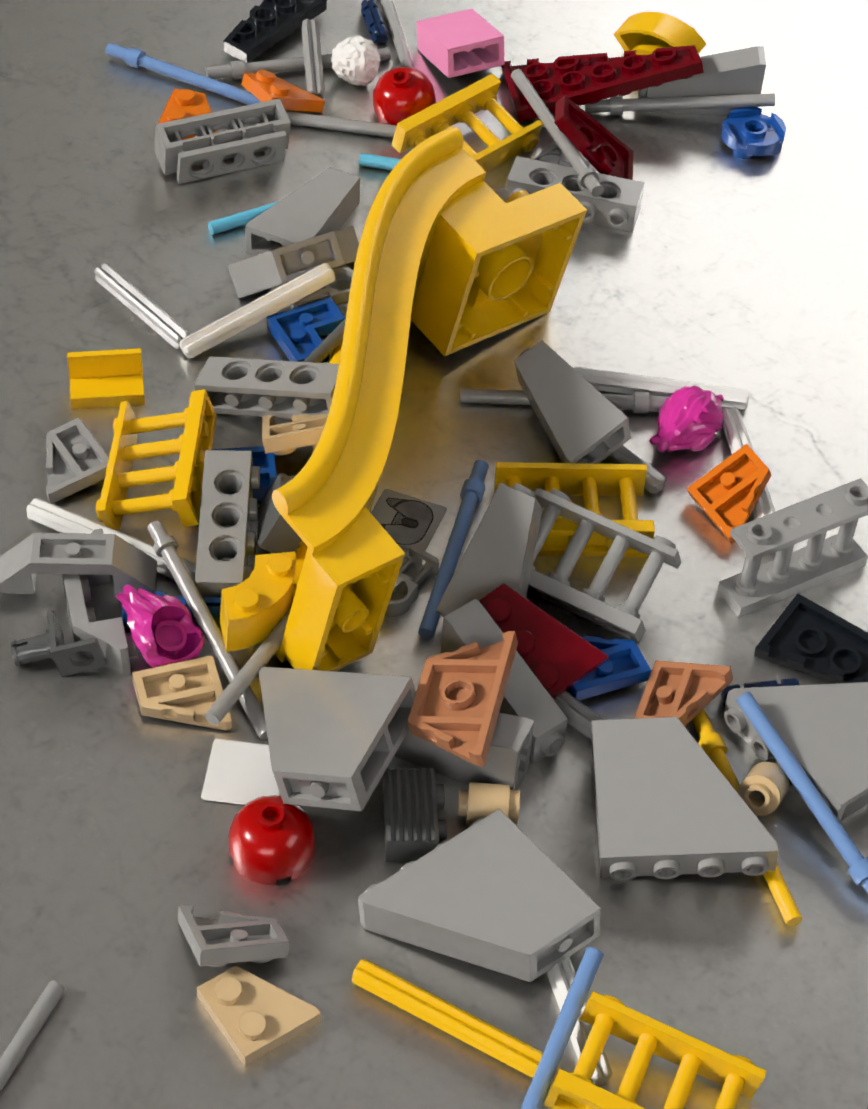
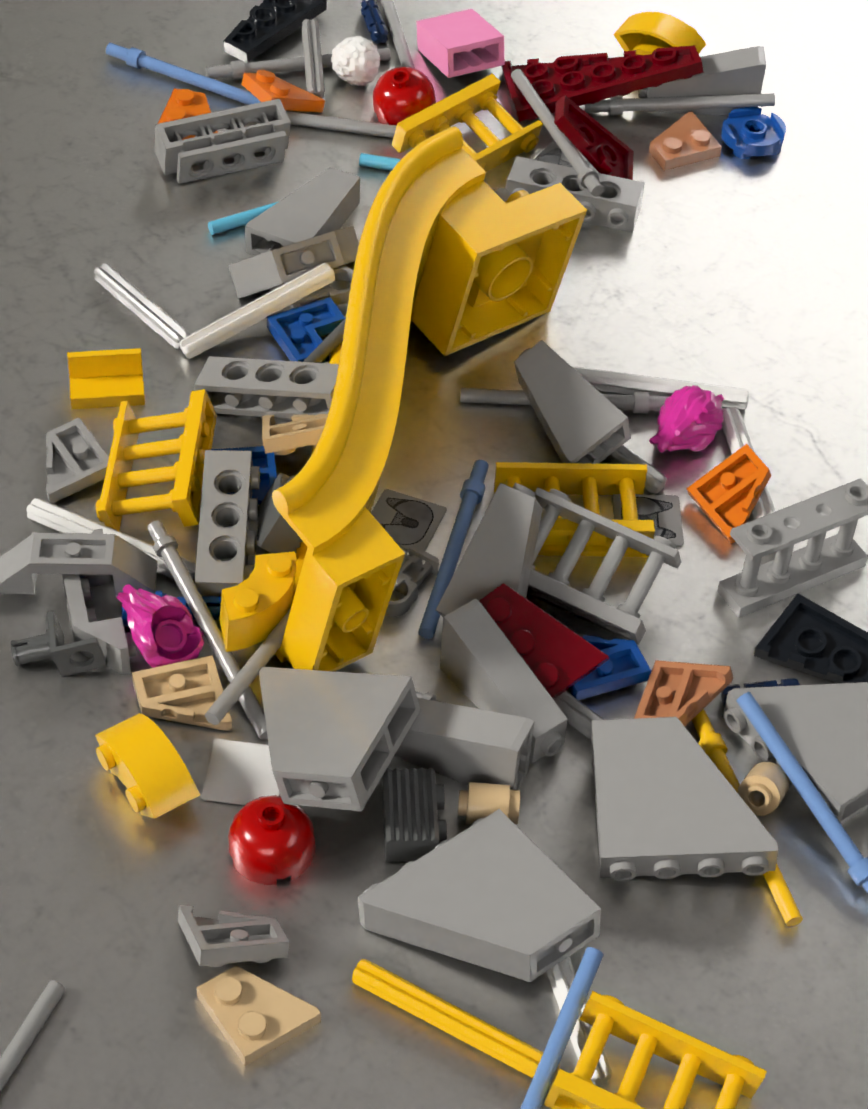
(146, 766): none -> yellow brick
(463, 697): nougat wing -> none
(661, 509): none -> sticker
(684, 144): none -> nougat wing

